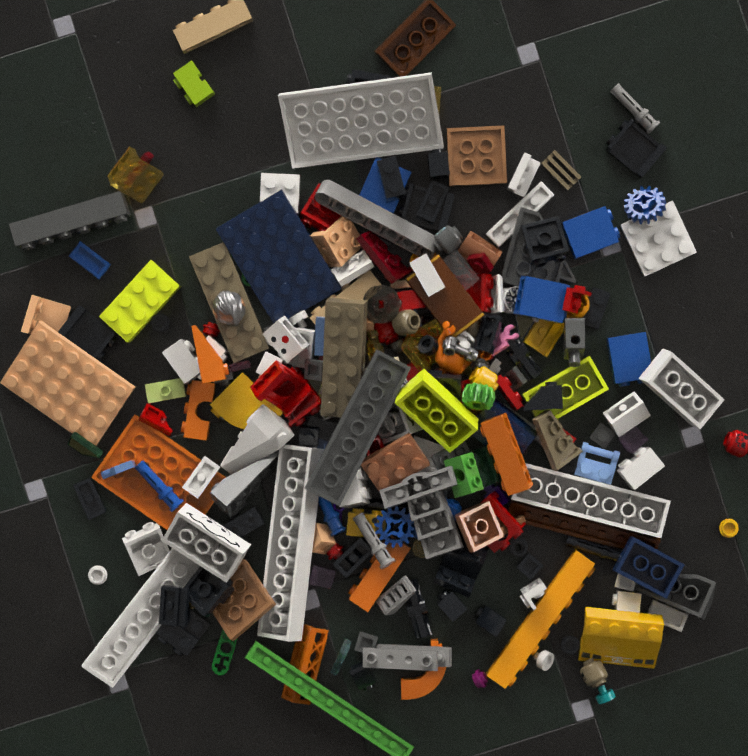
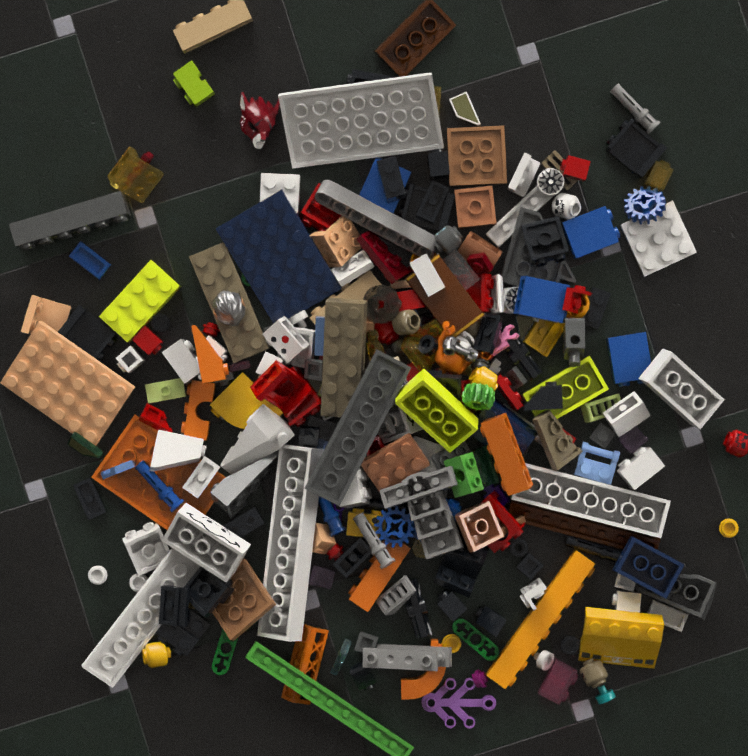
(129, 360): none -> white brick
(137, 582): none -> white plate
(148, 341): none -> red brick
(156, 654): none -> yellow head
(175, 450): none -> white slope
(260, 115): none -> dark red piece
(453, 641): none -> yellow plate
(456, 703): none -> medium lavender plant
(461, 633): none -> green beam
(464, 109): none -> olive tile
(475, 207): none -> nougat plate
(550, 182): none -> white wheel
(558, 681): none -> clear pink brick
(566, 206): none -> white head
(575, 168): none -> red brick
(586, 410): none -> yellowish green slope
(659, 175): none -> clear yellow brick

